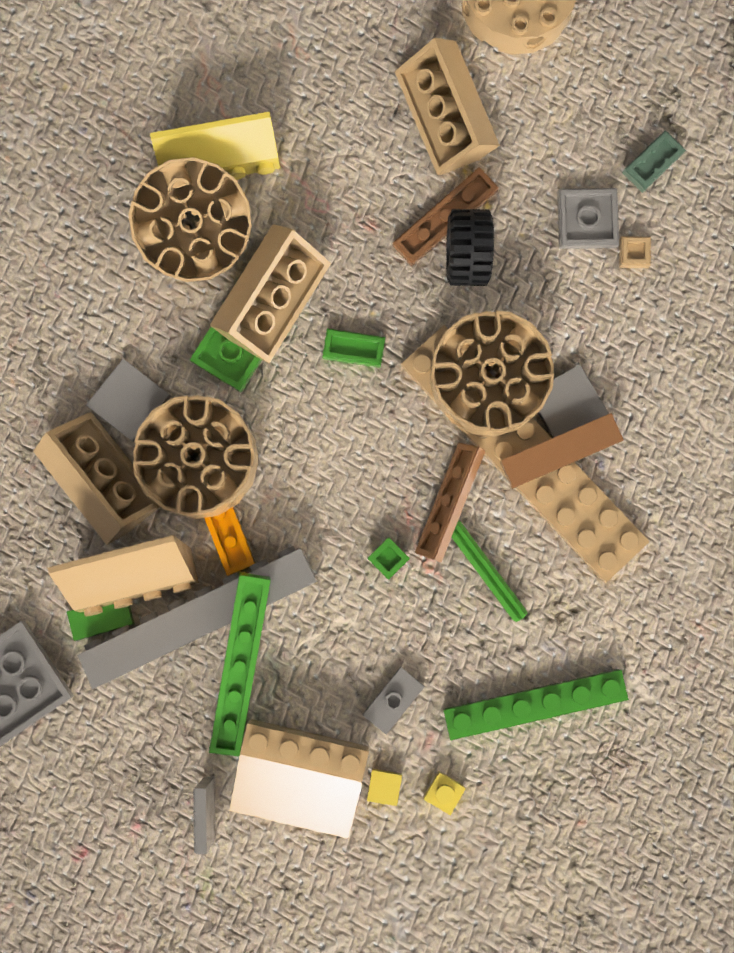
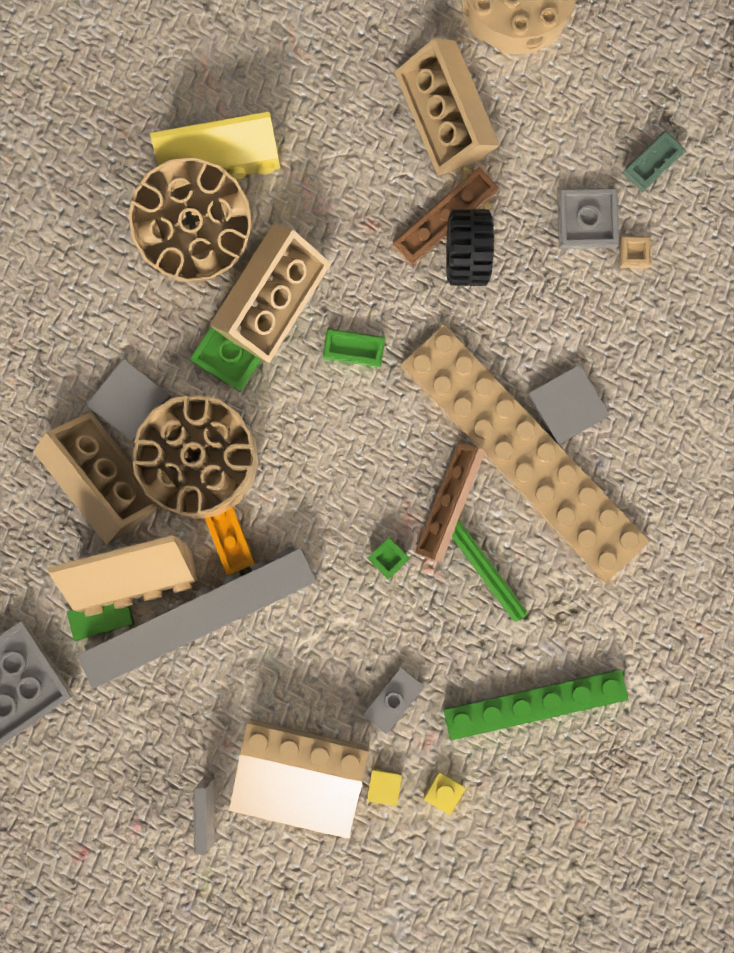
(239, 664): bright green plate -> none
(476, 347): tan brick -> none
(561, 450): medium nougat tile -> none

